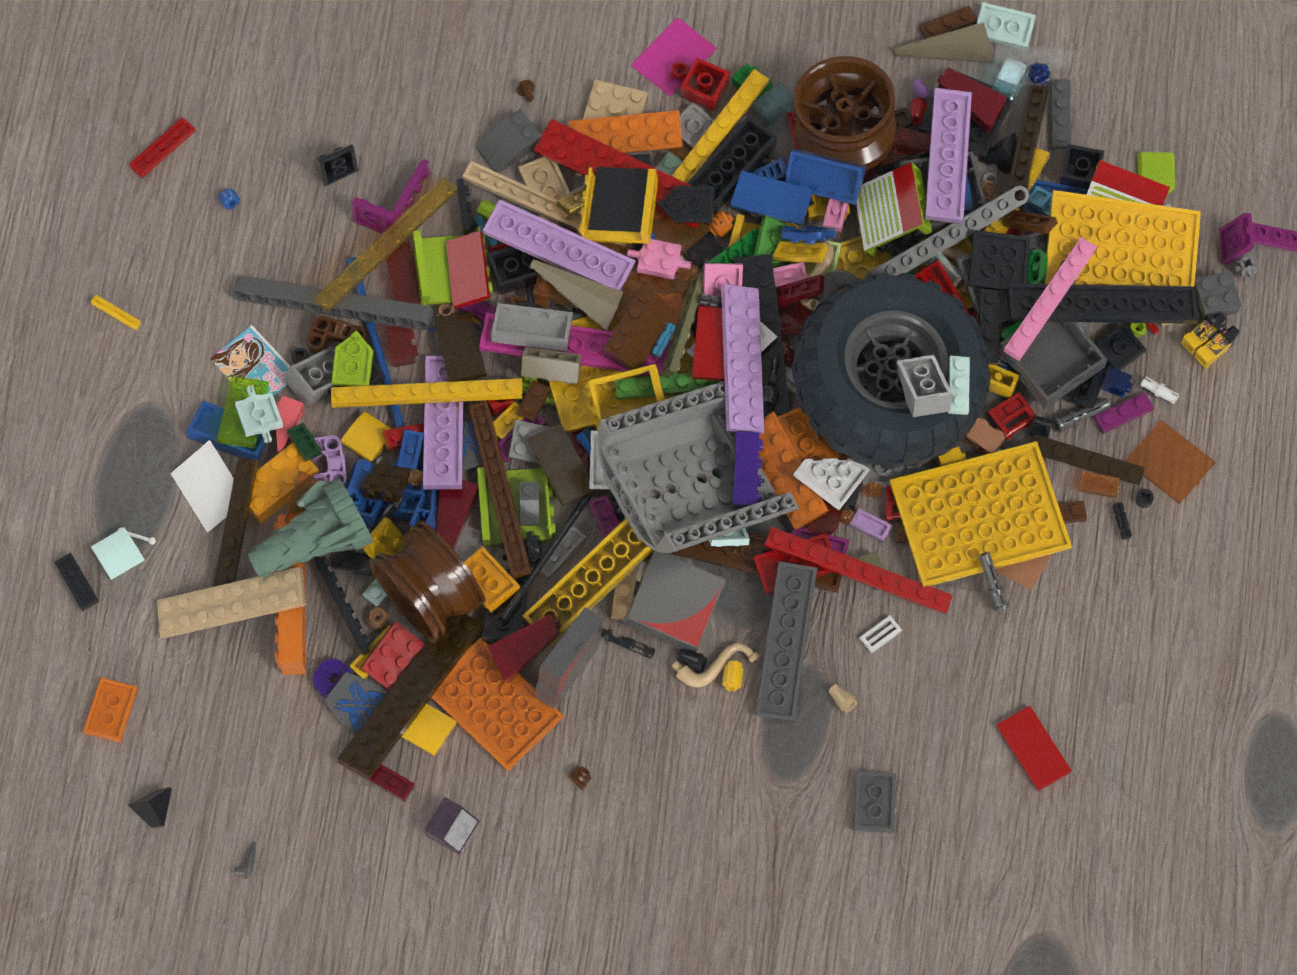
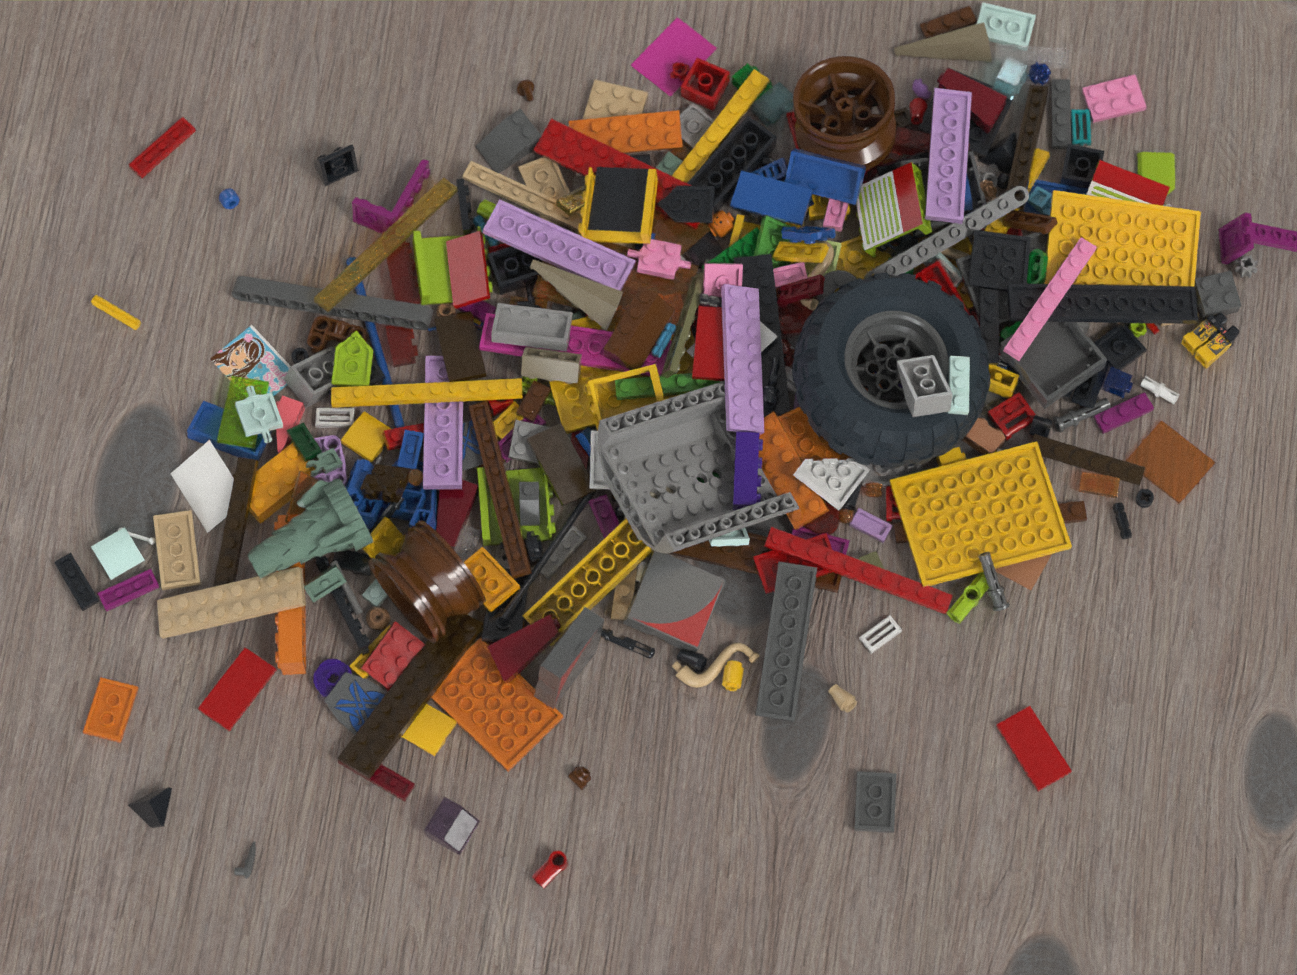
(128, 590): none -> magenta plate
(176, 550): none -> tan plate
(237, 689): none -> red tile
(318, 424): none -> white tile
(324, 583): none -> sand green plate
(325, 461): none -> sand green plate
(349, 593): none -> light grey bar
(549, 871): none -> red piece
(964, 605): none -> lime piece
(1002, 181): none -> black hinge
(1081, 141): none -> teal tile
(1114, 98): none -> bright pink plate

